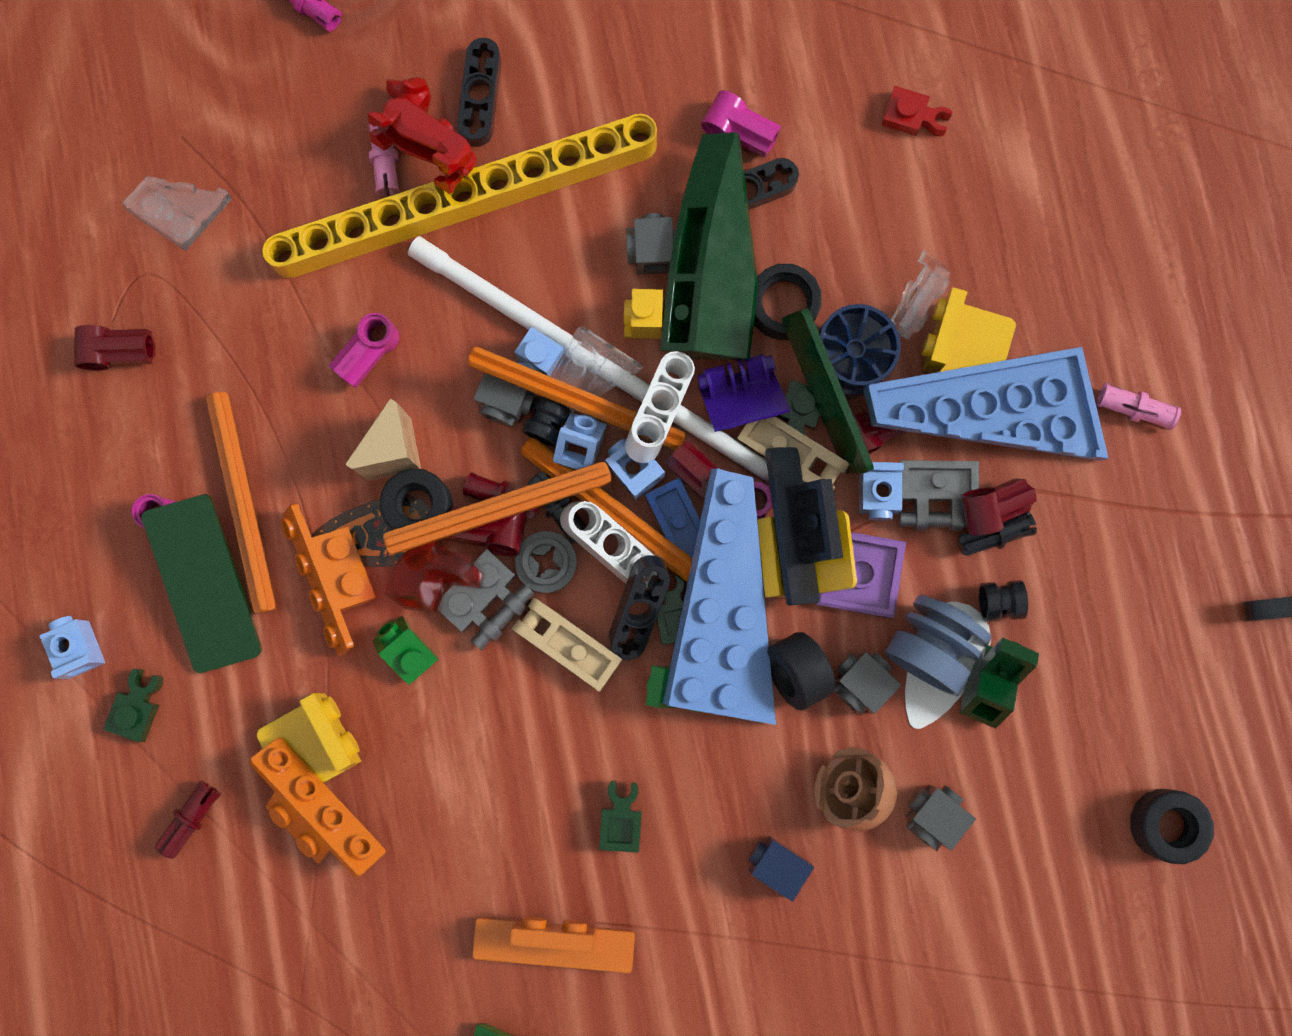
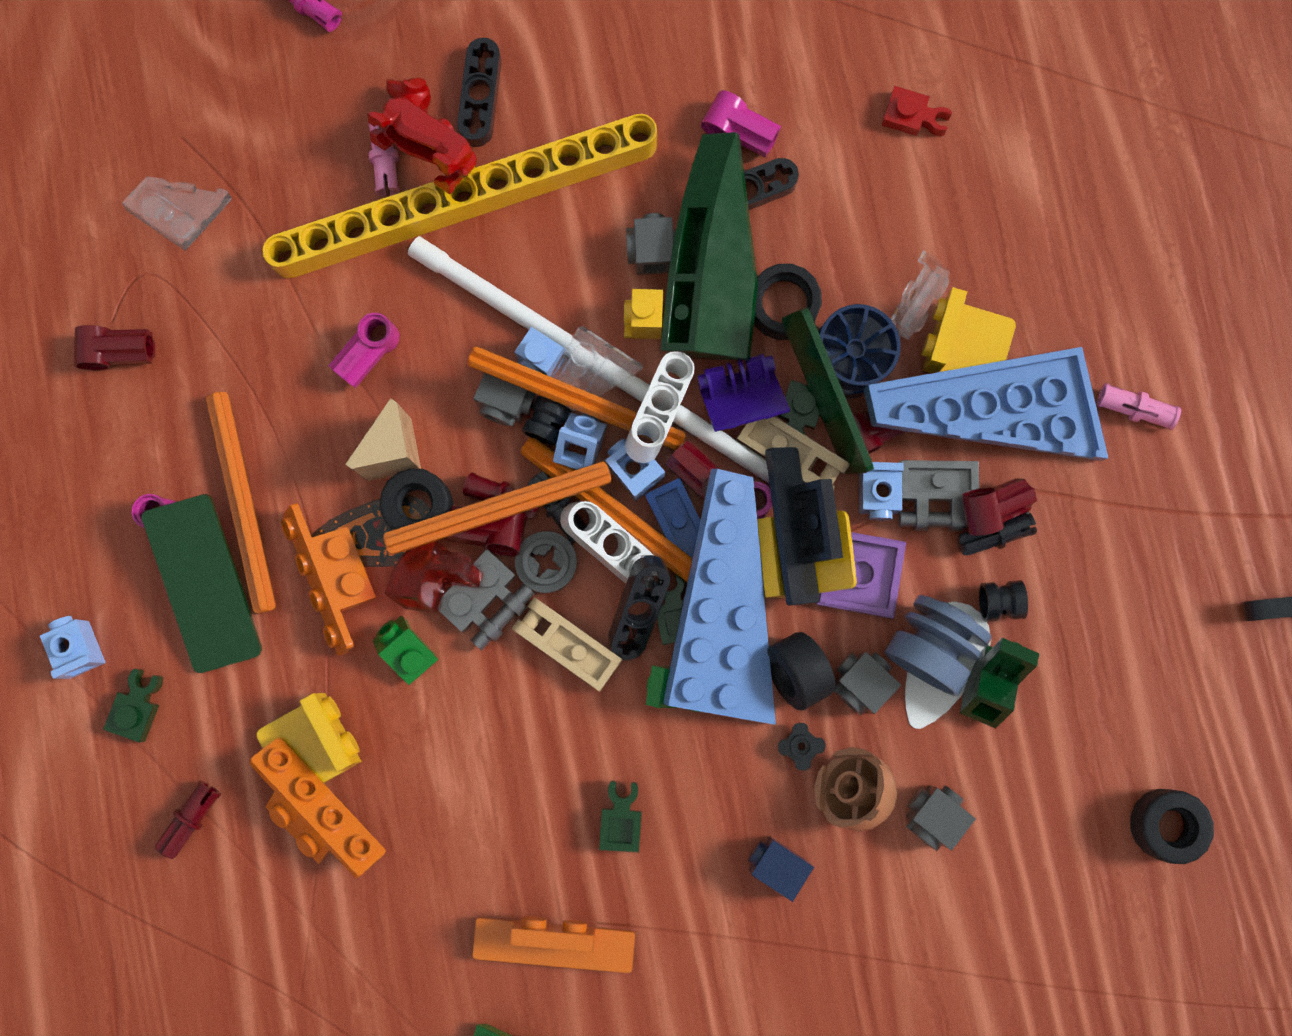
(789, 746): none -> black plate

